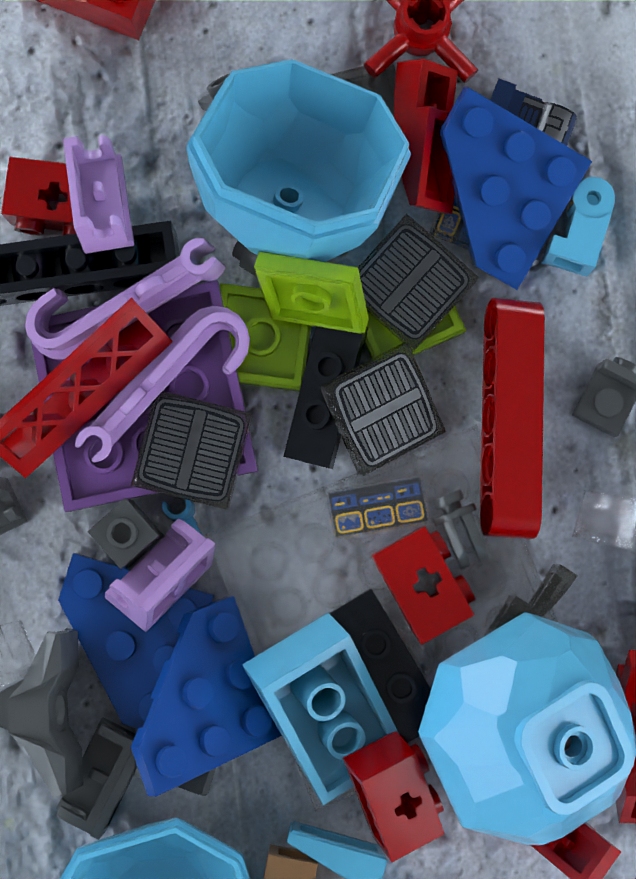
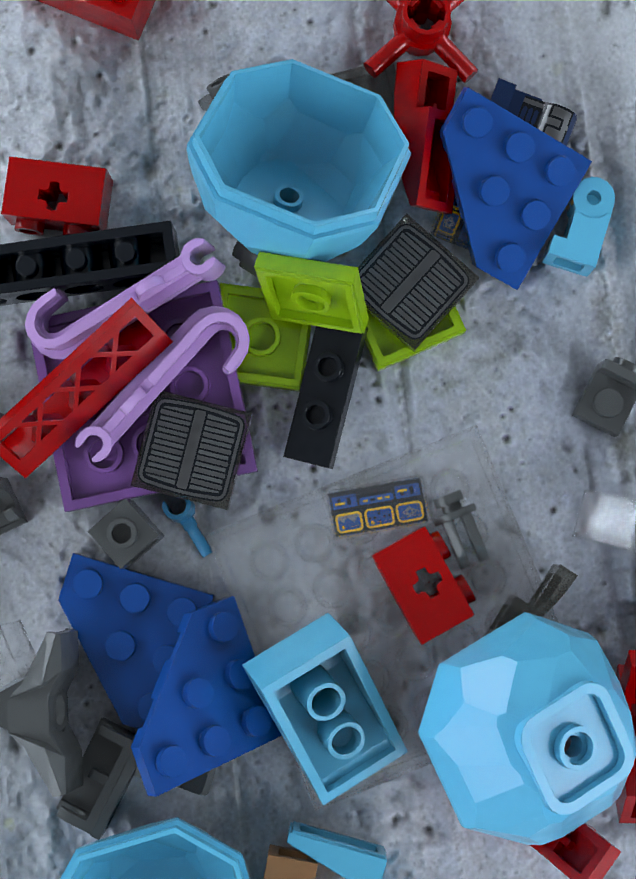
(98, 195): lavender hinge -> none
(162, 575): lavender hinge -> none
(382, 409): tile -> none
(387, 661): black plate -> none
(395, 795): red brick -> none
(512, 419): red beam -> none

